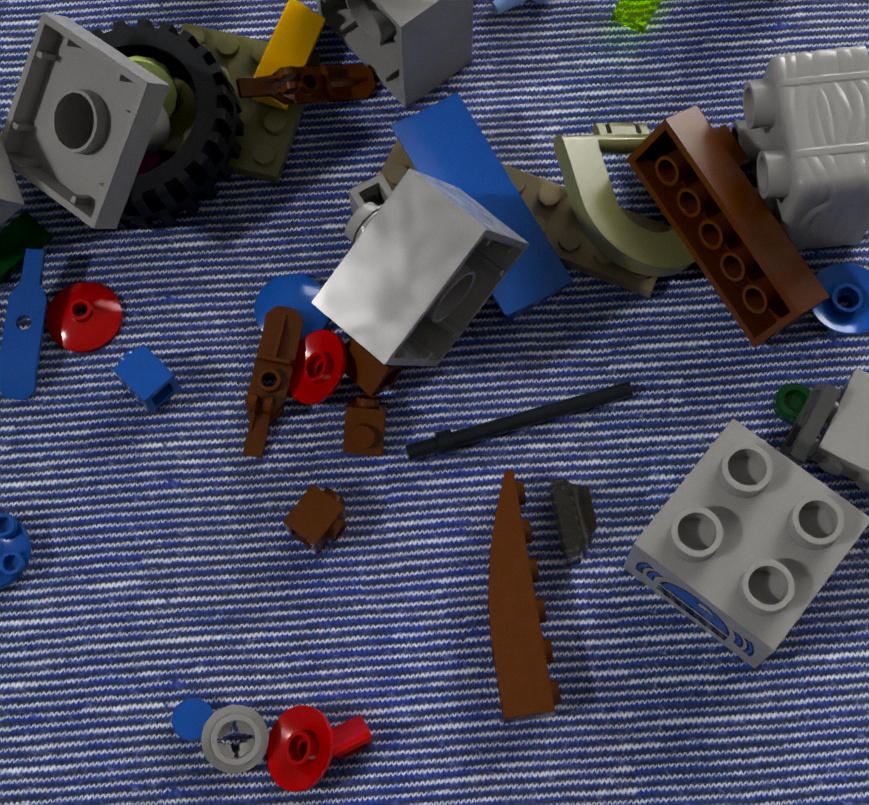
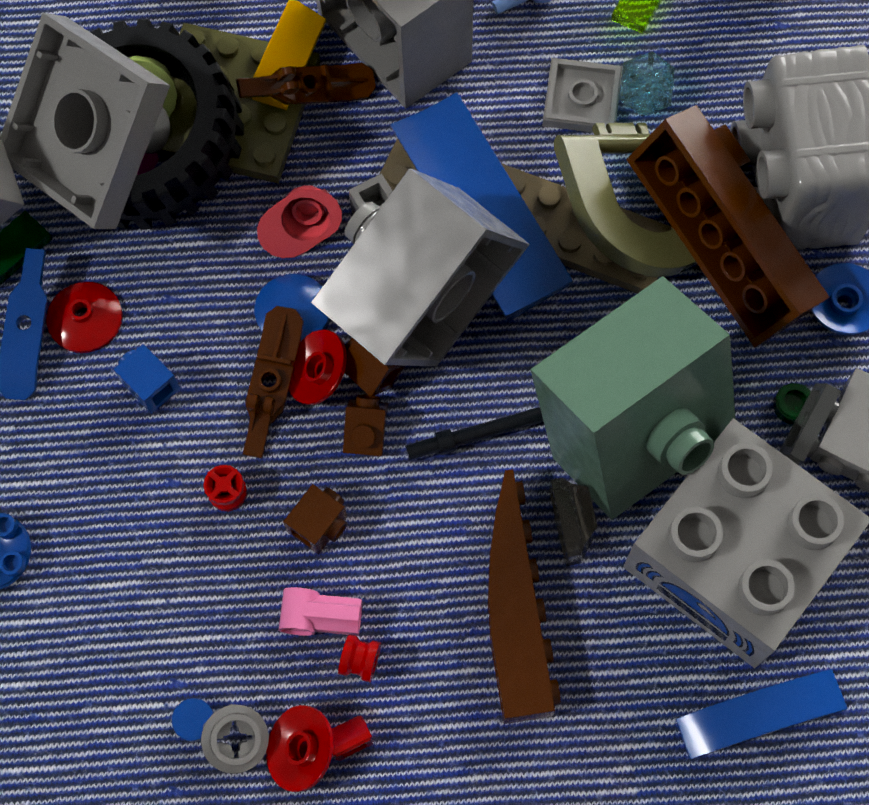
(220, 481): none -> red wheel
(299, 222): none -> coral piece
(309, 612): none -> bright pink piece
(359, 658): none -> red wheel
(581, 94): none -> light grey tile
(637, 396): none -> sand green brick
(647, 84): none -> clear light blue brick
(760, 713): none -> blue slope

